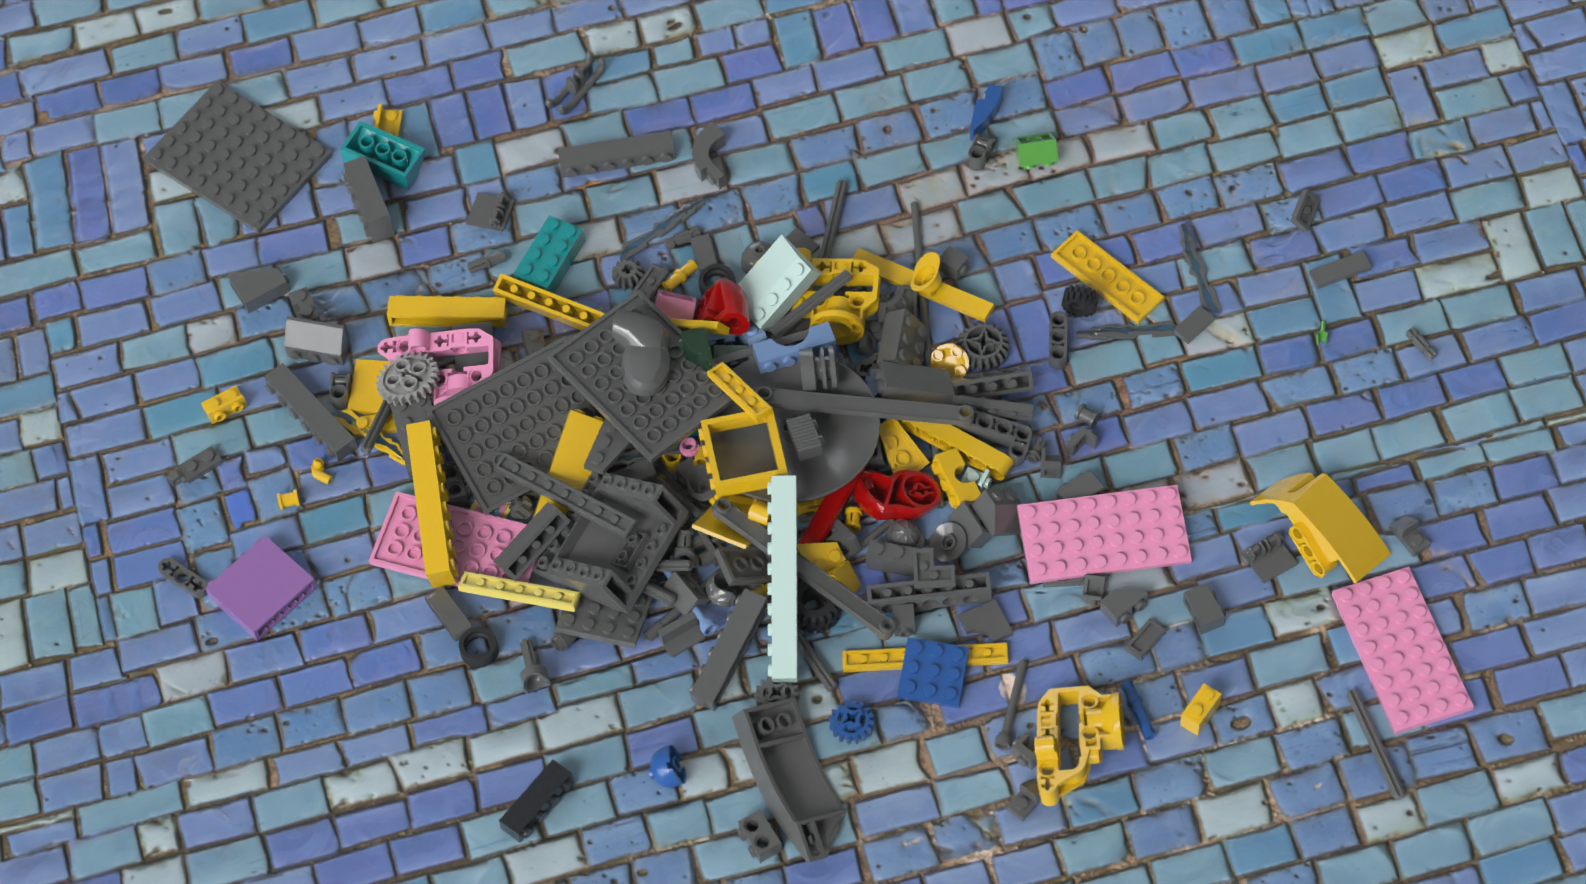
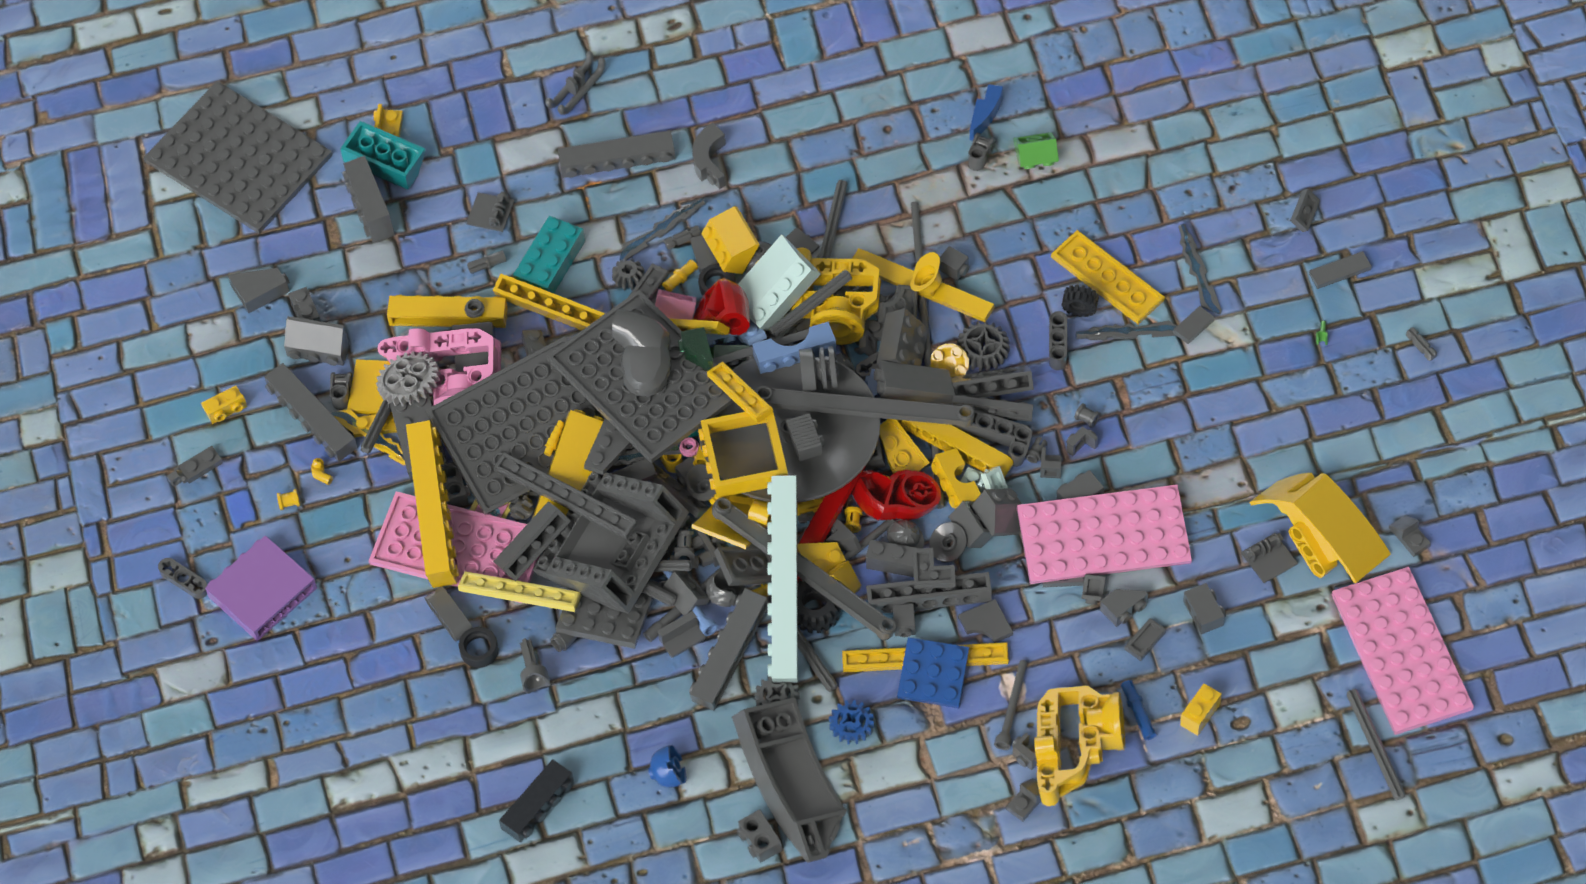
(472, 304): none -> dark grey plate
(554, 438): none -> yellow animal
(730, 240): none -> yellow slope
(994, 479): none -> light aqua bracket

